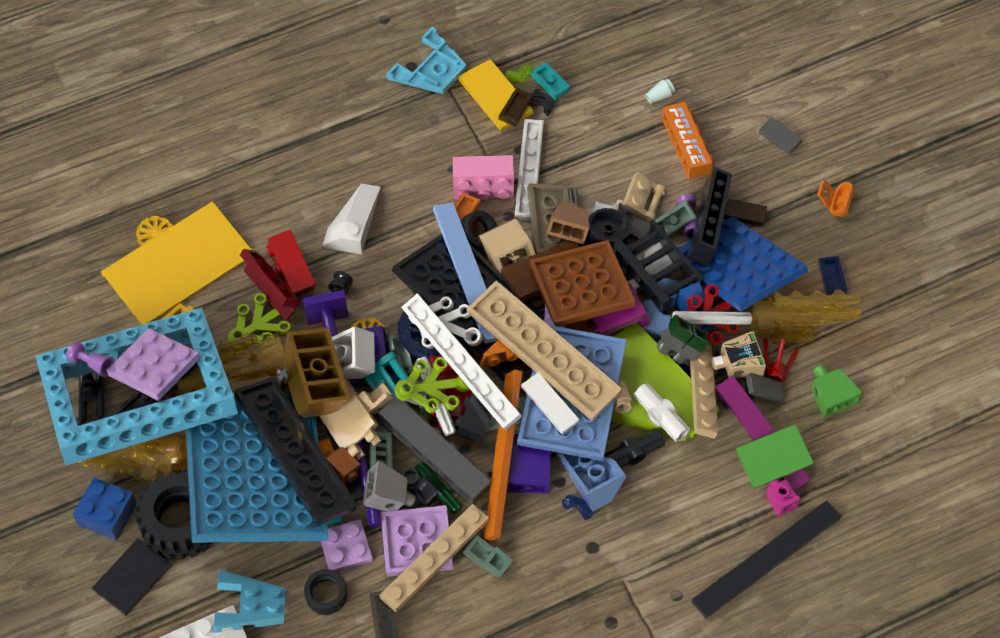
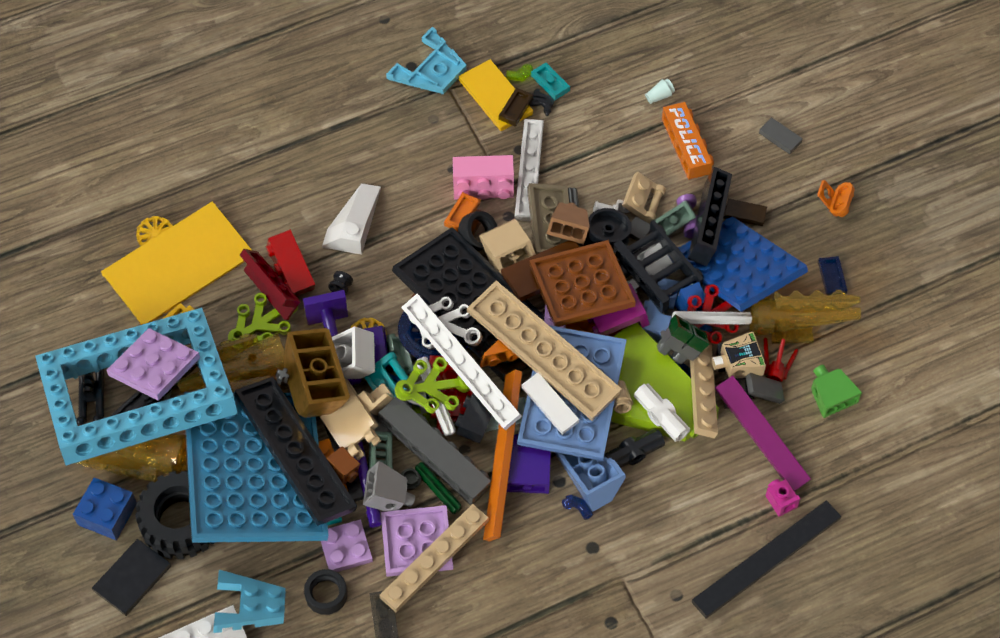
(95, 361): medium lavender piece -> none
(426, 491): black tile -> none
(462, 258): light blue tile -> none
(487, 557): sand green slope -> none
(774, 456): bright green tile -> none

